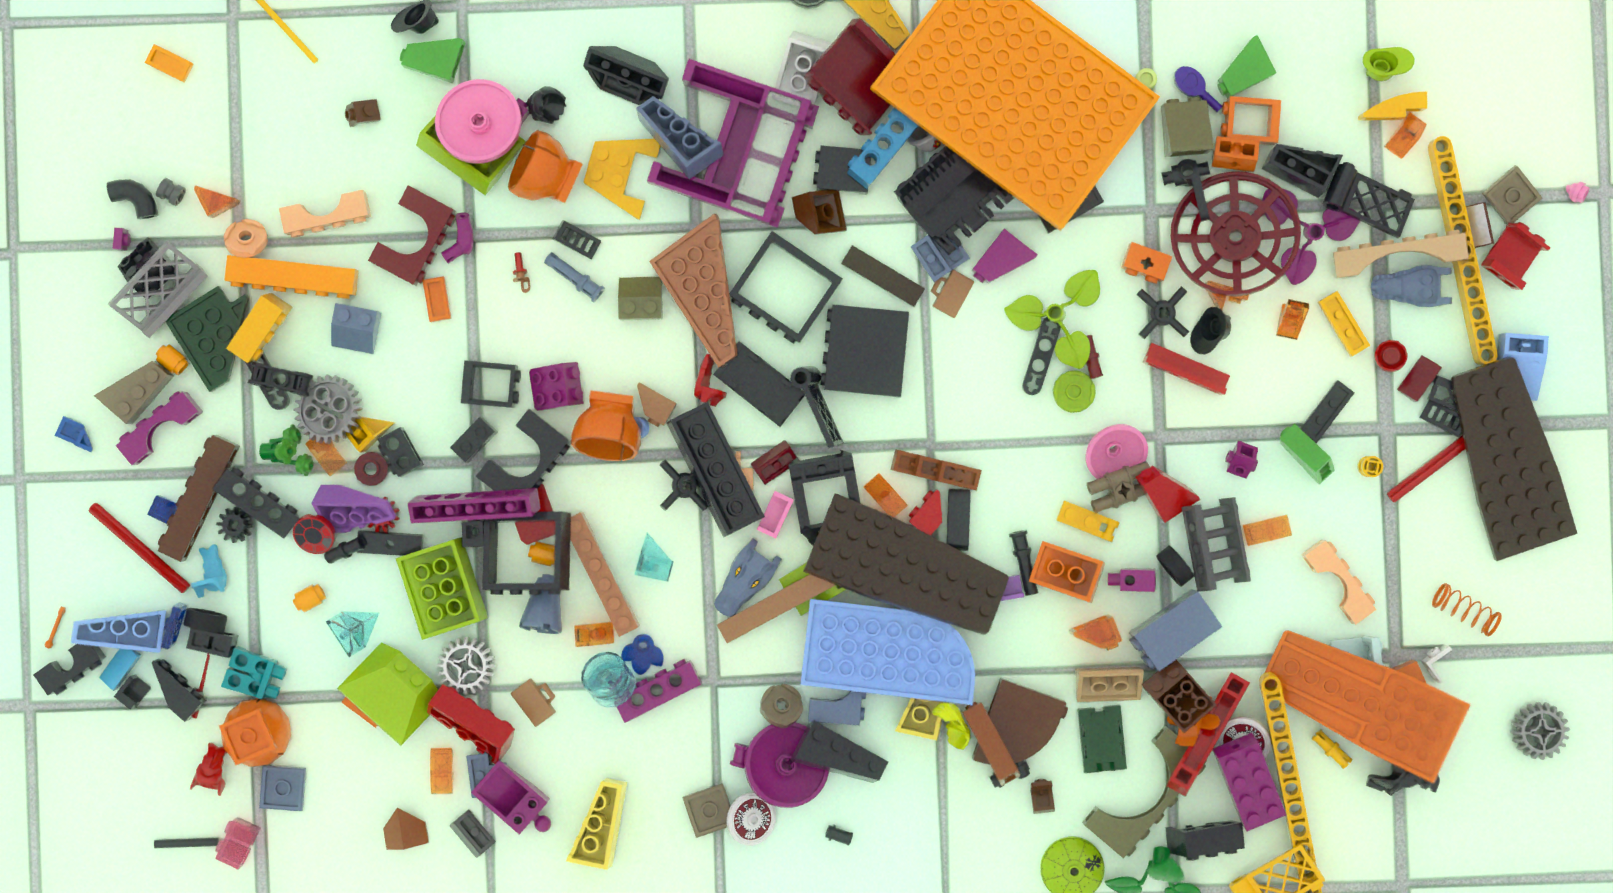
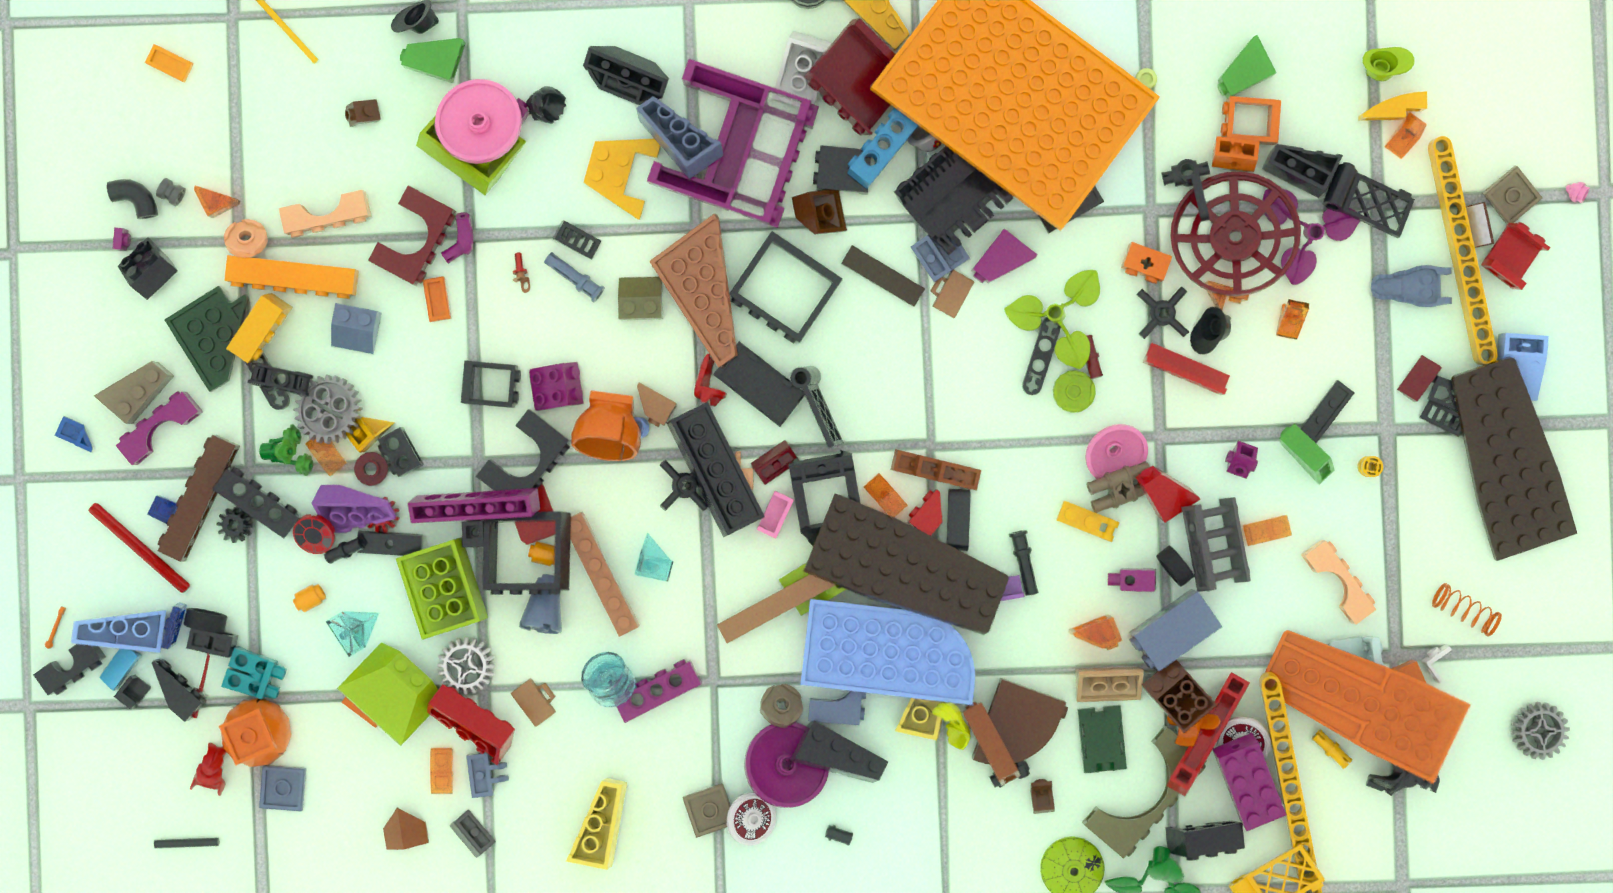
(171, 301): light grey fence -> none
(171, 359): light orange brick -> none
(214, 575): medium azure hair -> none
(236, 844): clear pink piece -> none
(474, 439): black brick -> none
(509, 796): magenta slope -> none
(543, 171): orange plate -> none
(593, 634): clear orange slope -> none
(642, 657): clear blue plate -> none
(739, 755): magenta bush -> none
(746, 577): sand blue animal -> none
(865, 350): black panel -> none
(1067, 571): orange slope -> none
(1186, 127): olive slope -> none
(1193, 84): dark purple piece -> none
(1343, 323): yellow plate -> none
(1391, 356): red hair -> none
(1426, 470): red axle -> none
(1445, 248): tan arch -> none

